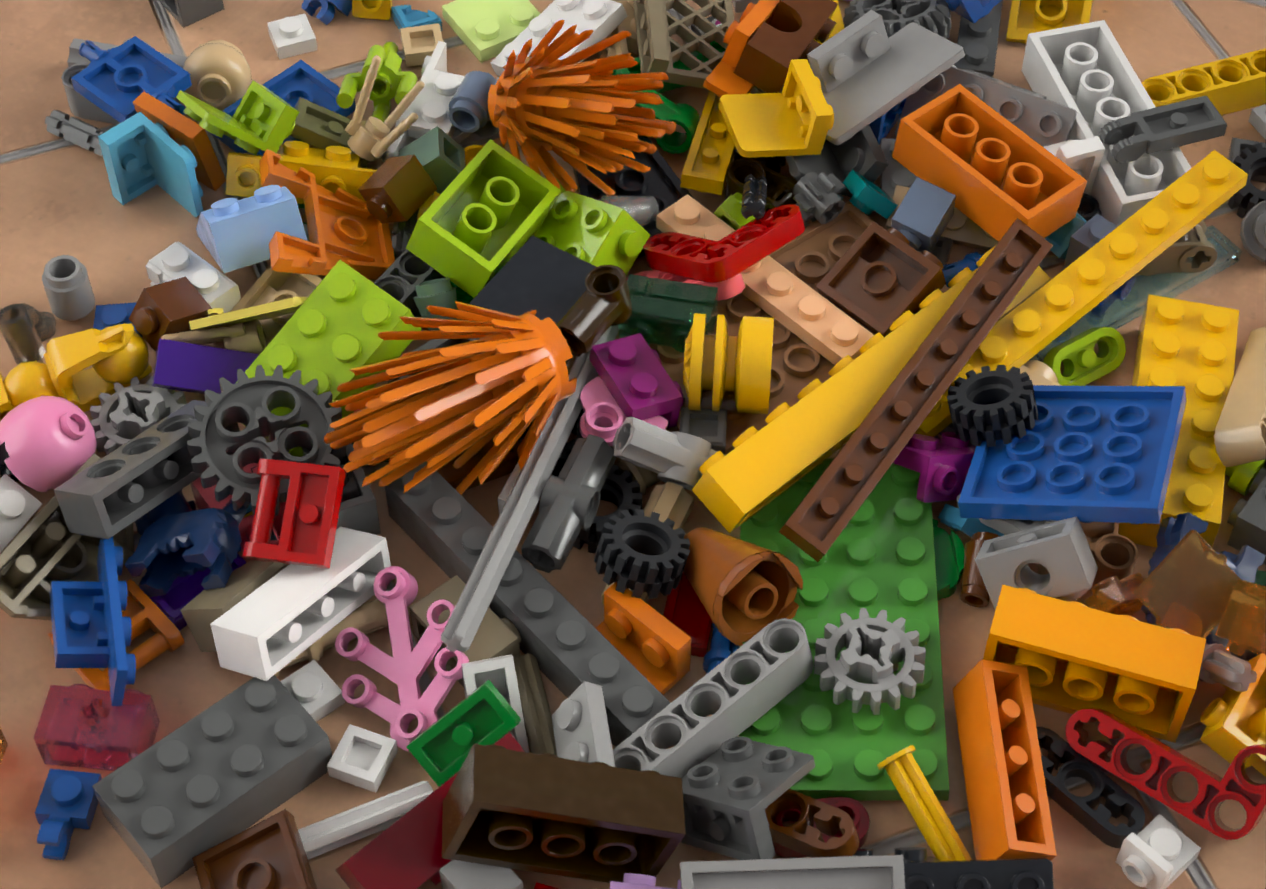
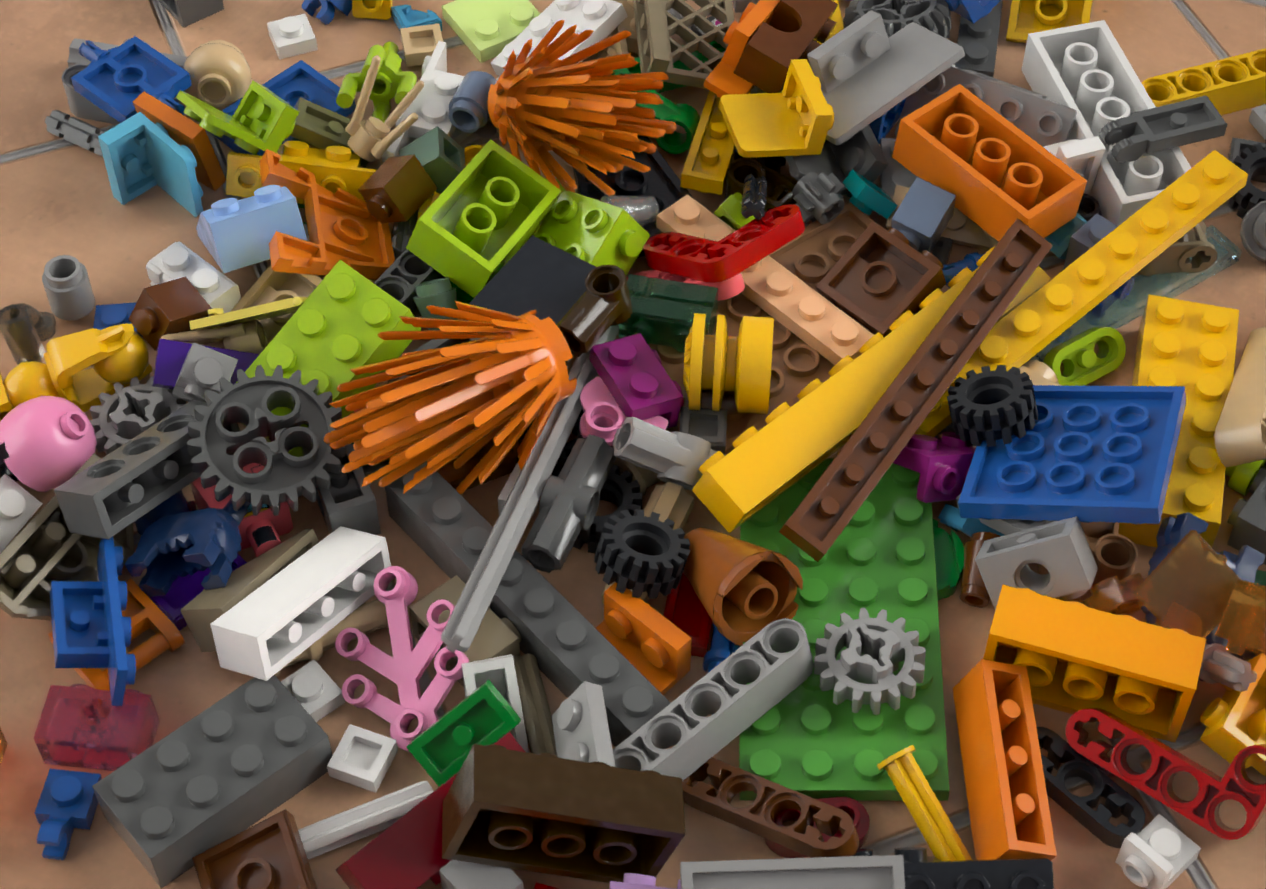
(202, 372): none -> light grey brick
(308, 516): red plate -> none
(730, 793): dark grey bracket -> none

